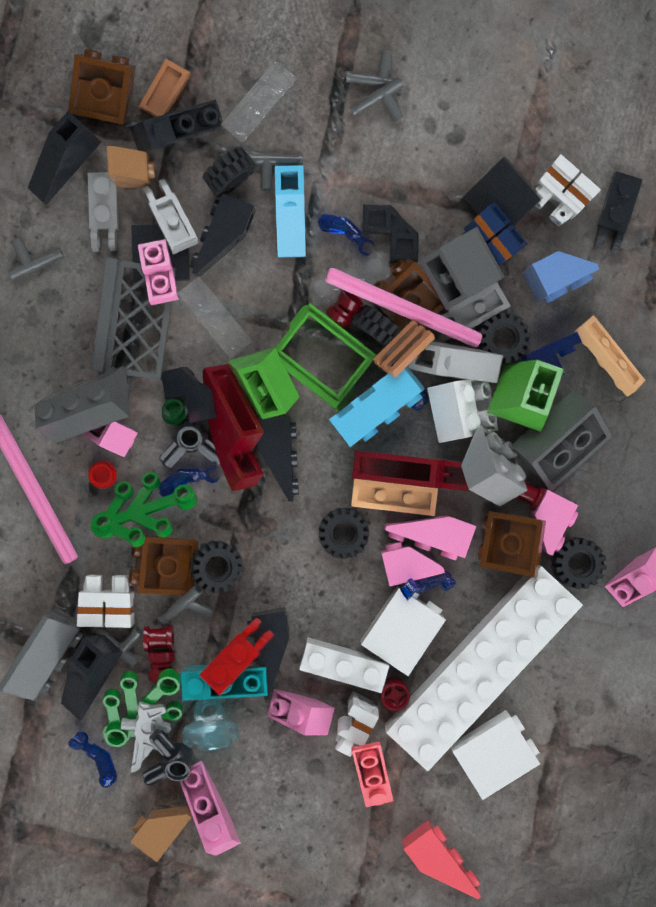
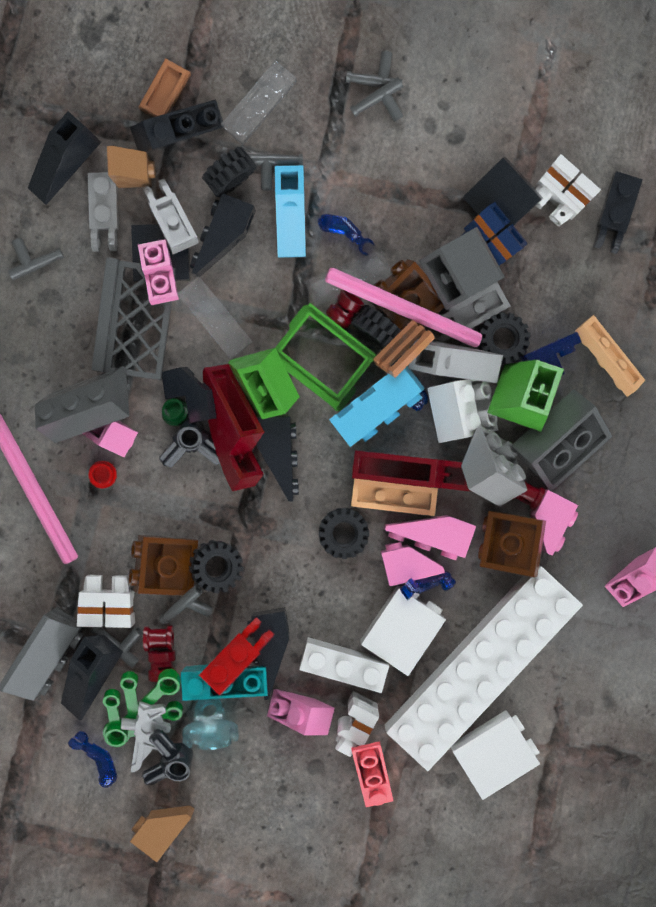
(101, 86): reddish brown plate -> none
(139, 511): green plant -> none
(184, 476): clear blue arm -> none
(209, 811): bright pink slope -> none
(387, 221): black tile -> none
(396, 698): dark red wheel -> none
(434, 858): coral slope -> none
(555, 273): medium blue slope -> none
(595, 568): black tyre -> none

